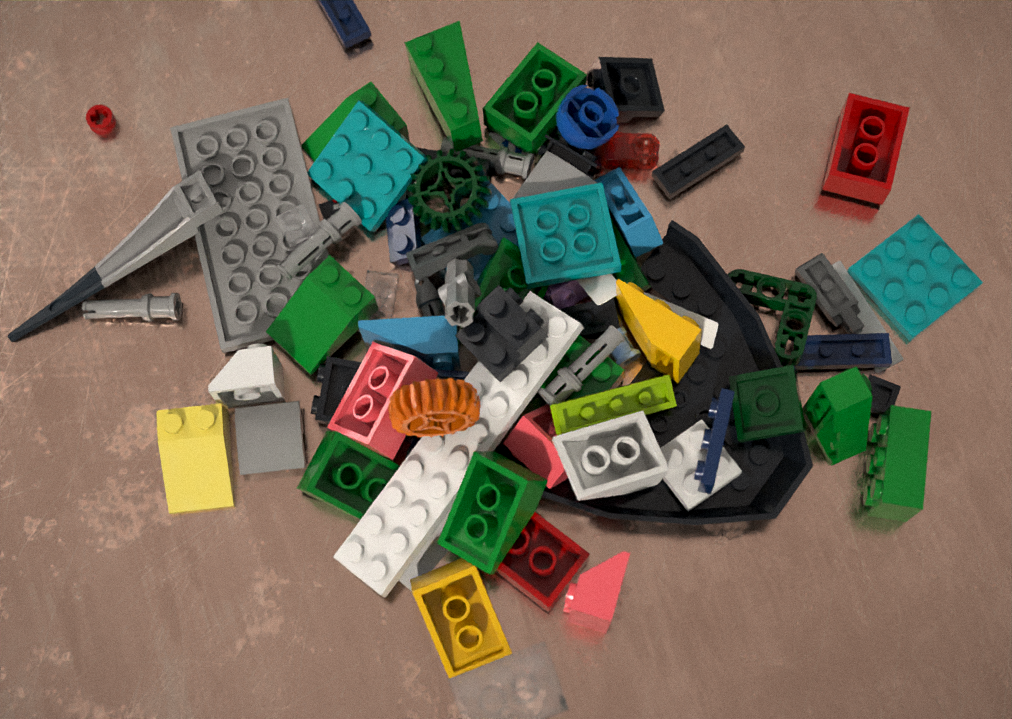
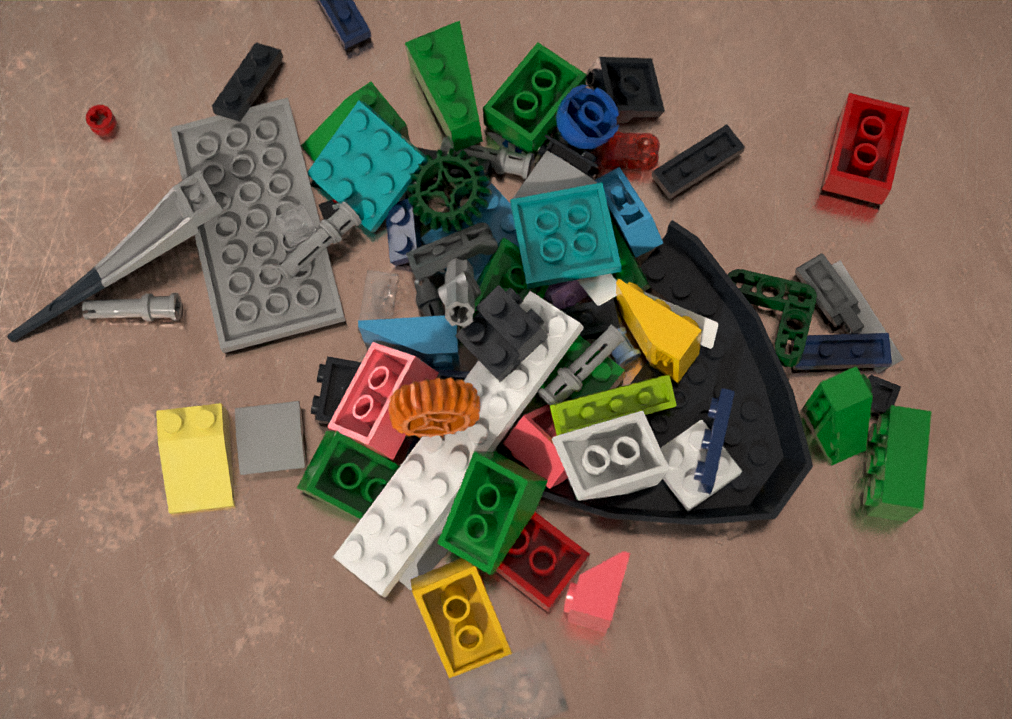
(247, 82): none -> black plate
(249, 378): white slope -> none
(322, 315): green slope -> none
(767, 403): dark green plate -> none
(914, 277): teal plate -> none

